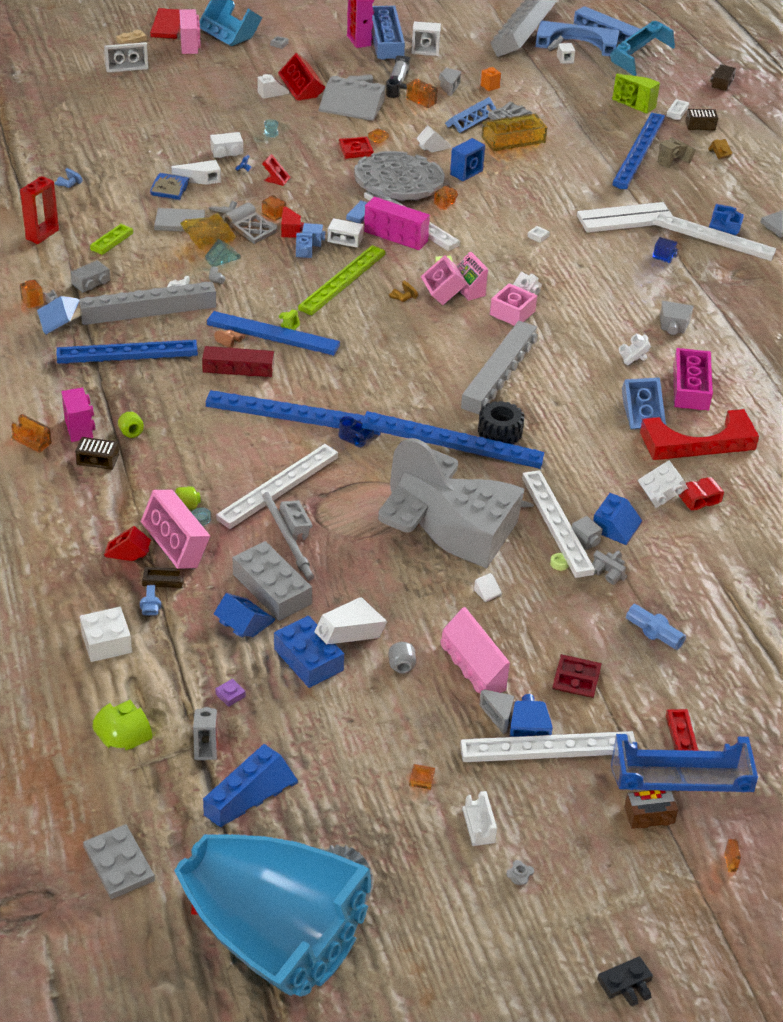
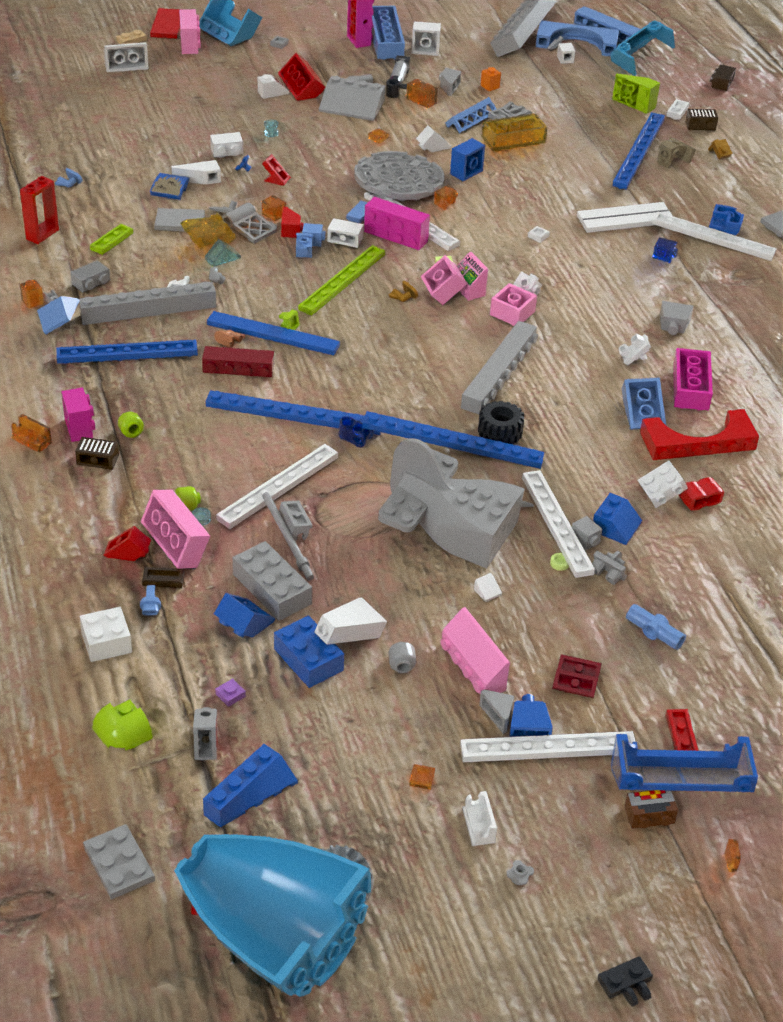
(355, 147): red tile -> none

